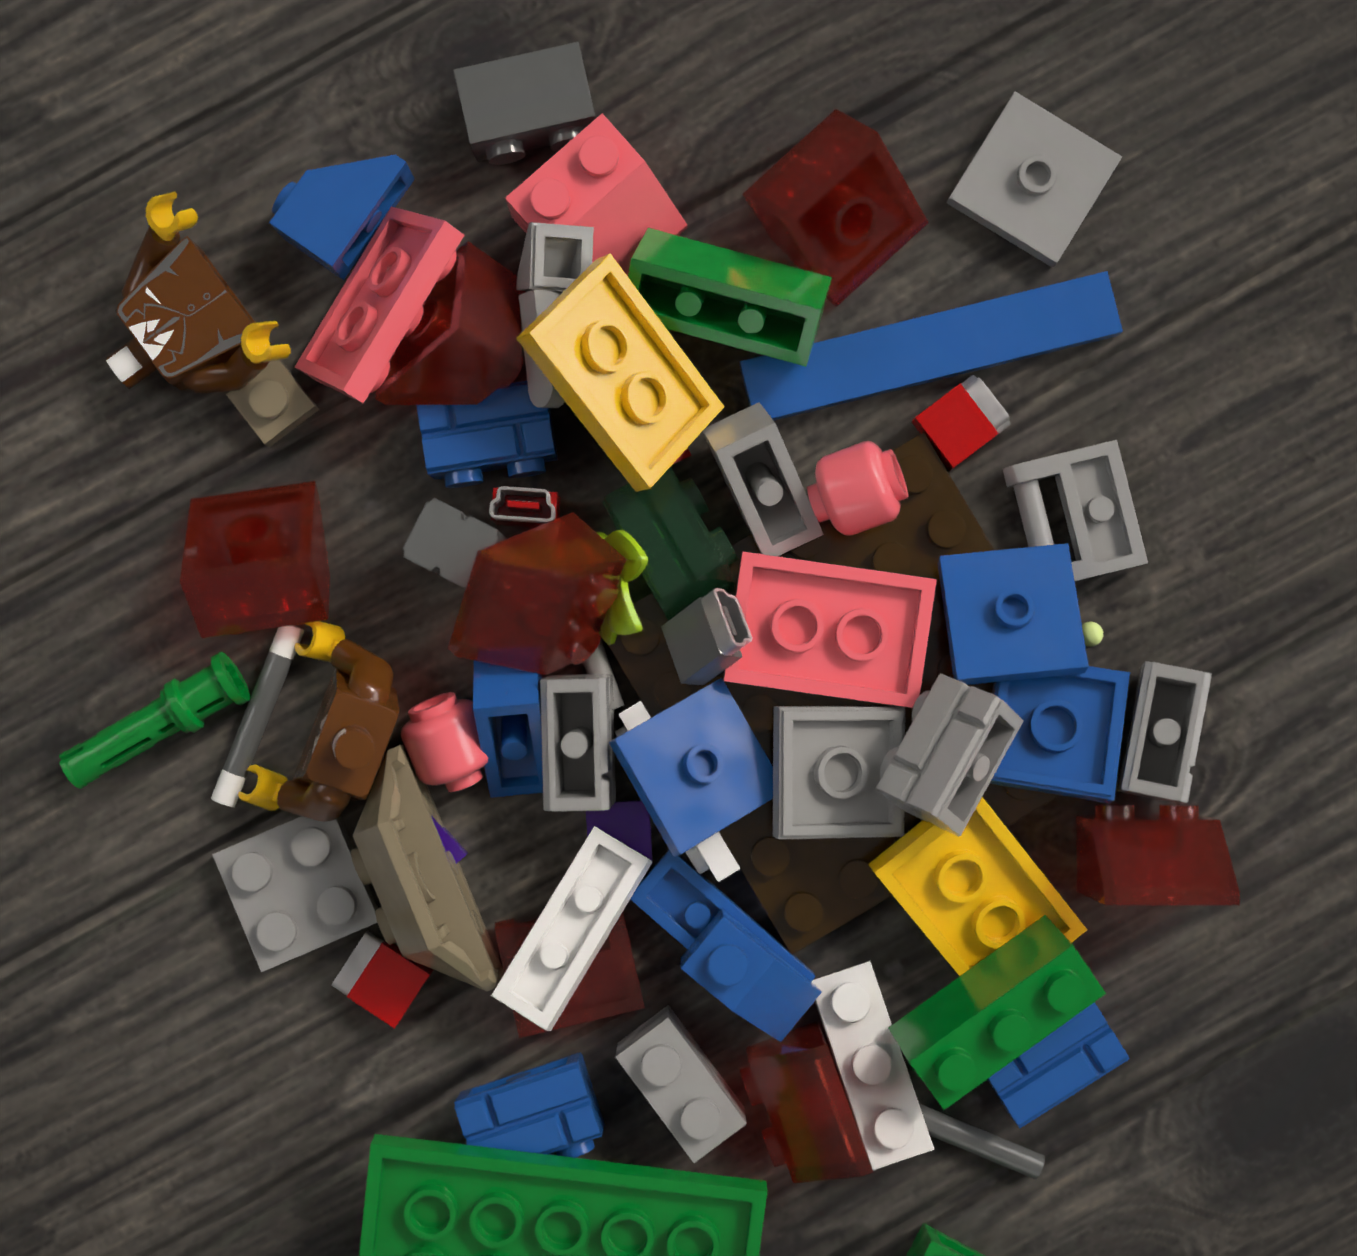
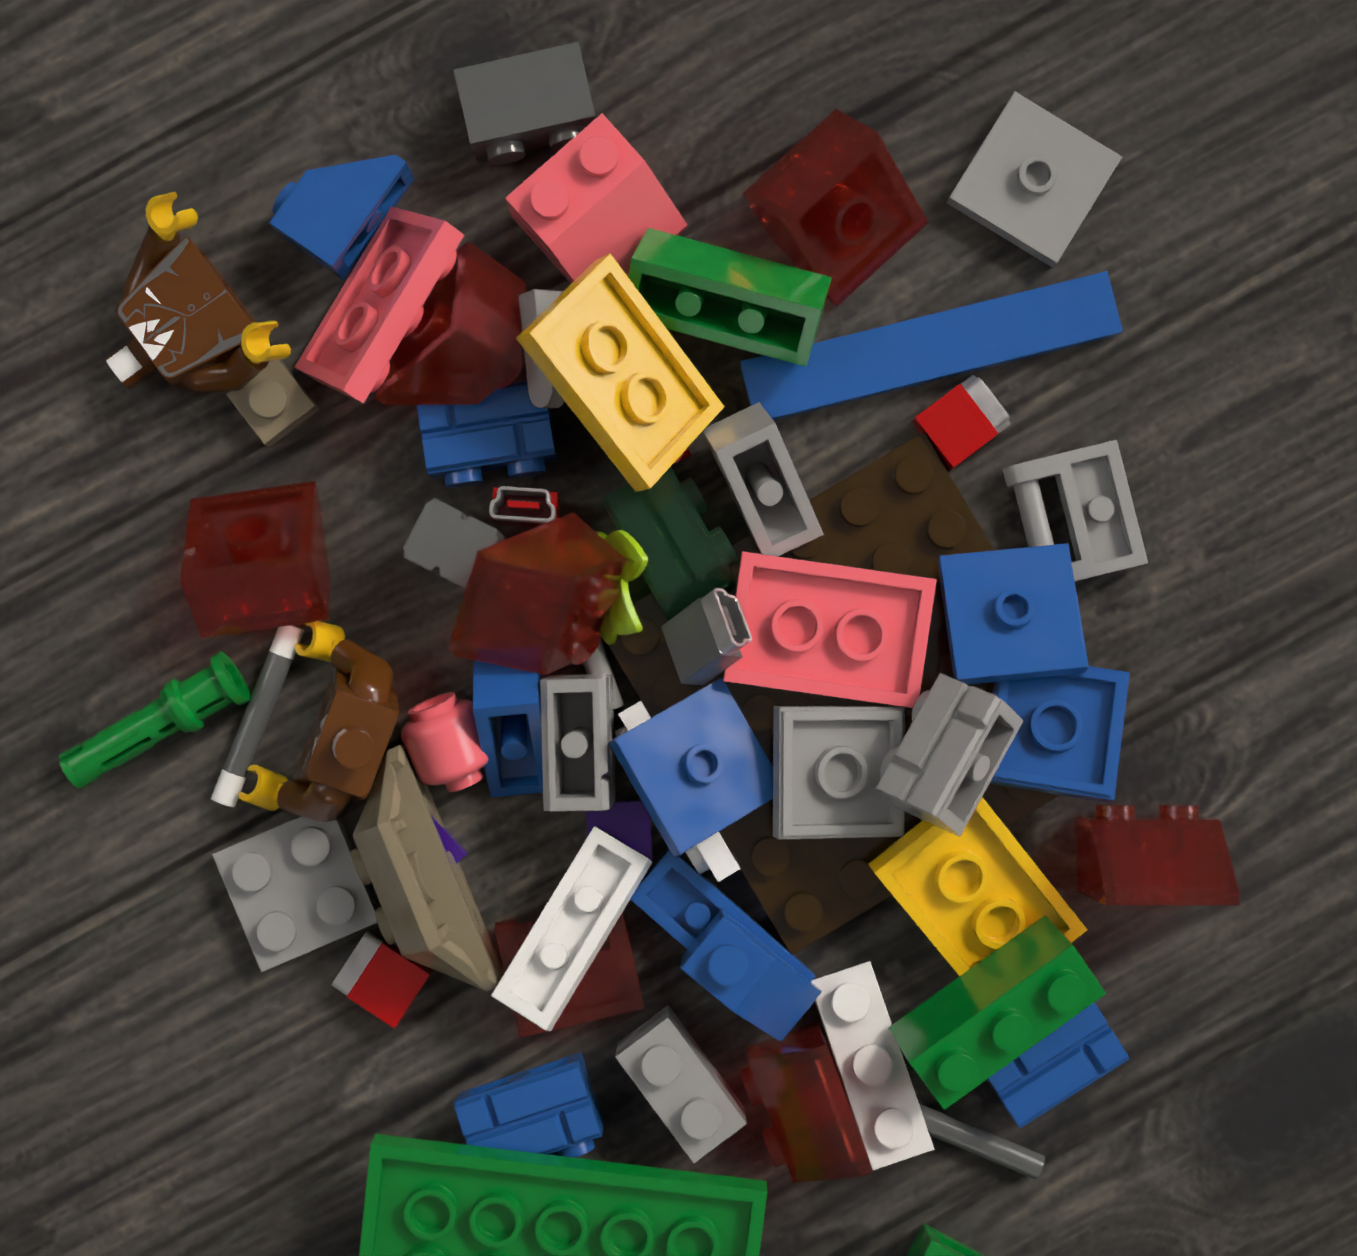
(554, 256): light grey slope -> none
(857, 488): coral head -> none
(1092, 633): yellowish green piece -> none
(1164, 732): light grey brick -> none

